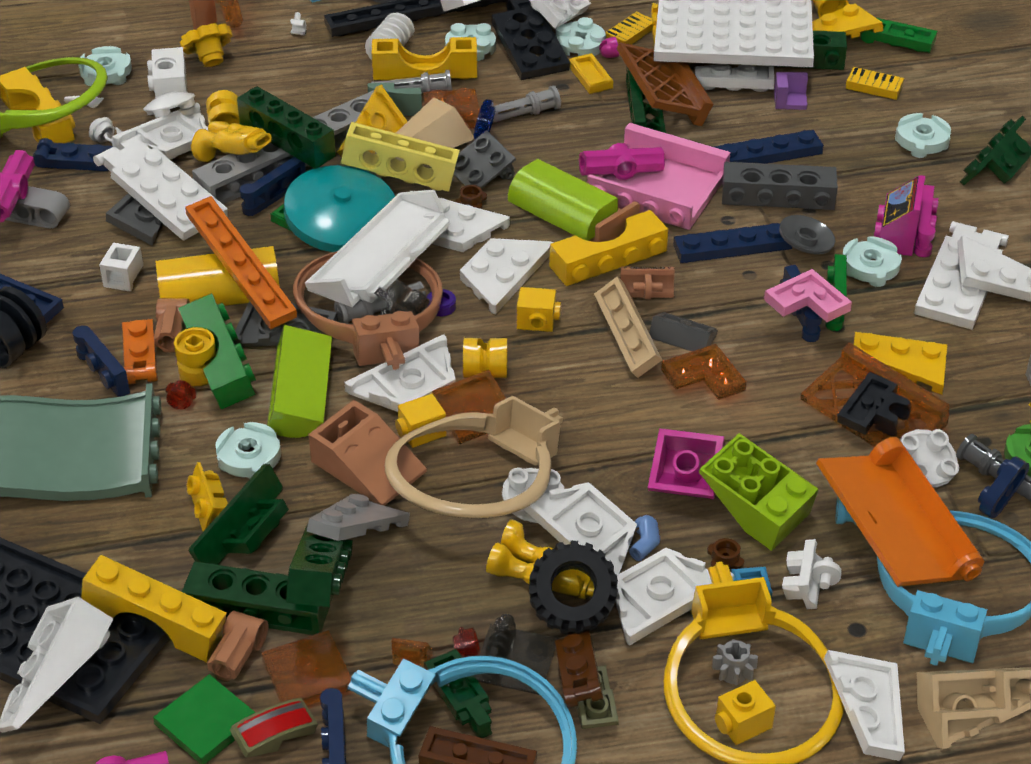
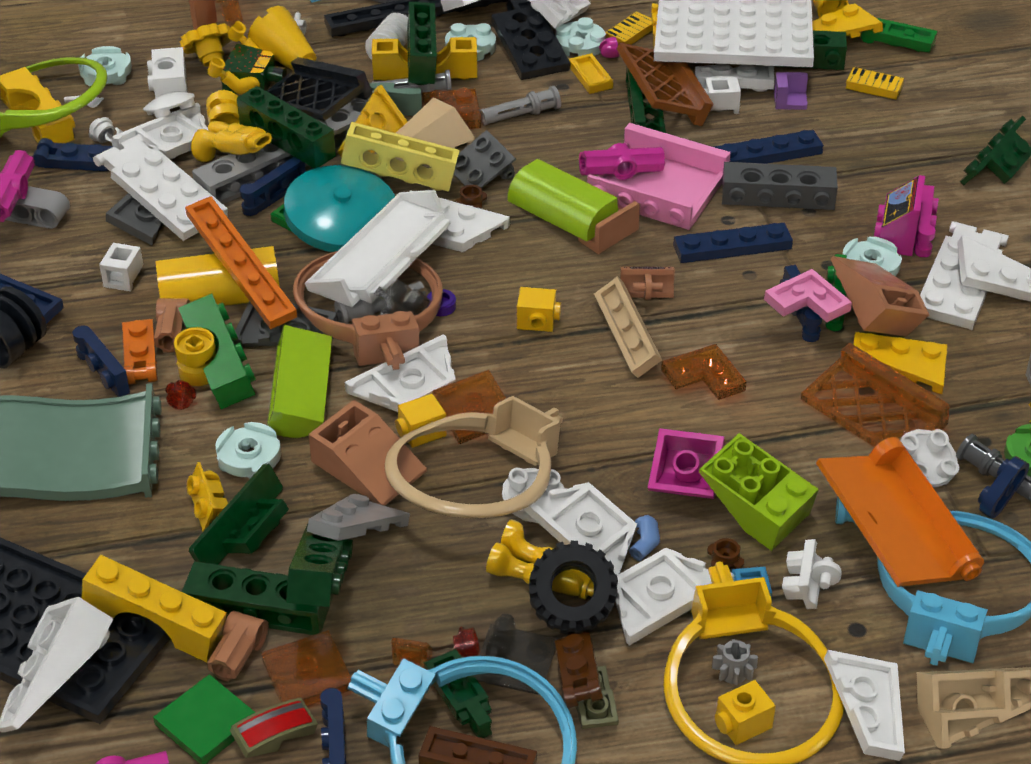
(246, 65): none -> torso
(281, 36): none -> yellow cone
(321, 87): none -> black fence
(421, 43): none -> dark green brick
(485, 118): clear blue gear -> none
(485, 356): yellow wheel -> none
(503, 268): white wing -> none
(580, 259): yellow arch -> none
(681, 332): dark grey slope -> none
(724, 93): none -> white brick
(807, 234): dark grey dish -> none
(876, 404): black plate -> none
(880, 298): none -> nougat slope
(922, 134): light aqua plate -> none

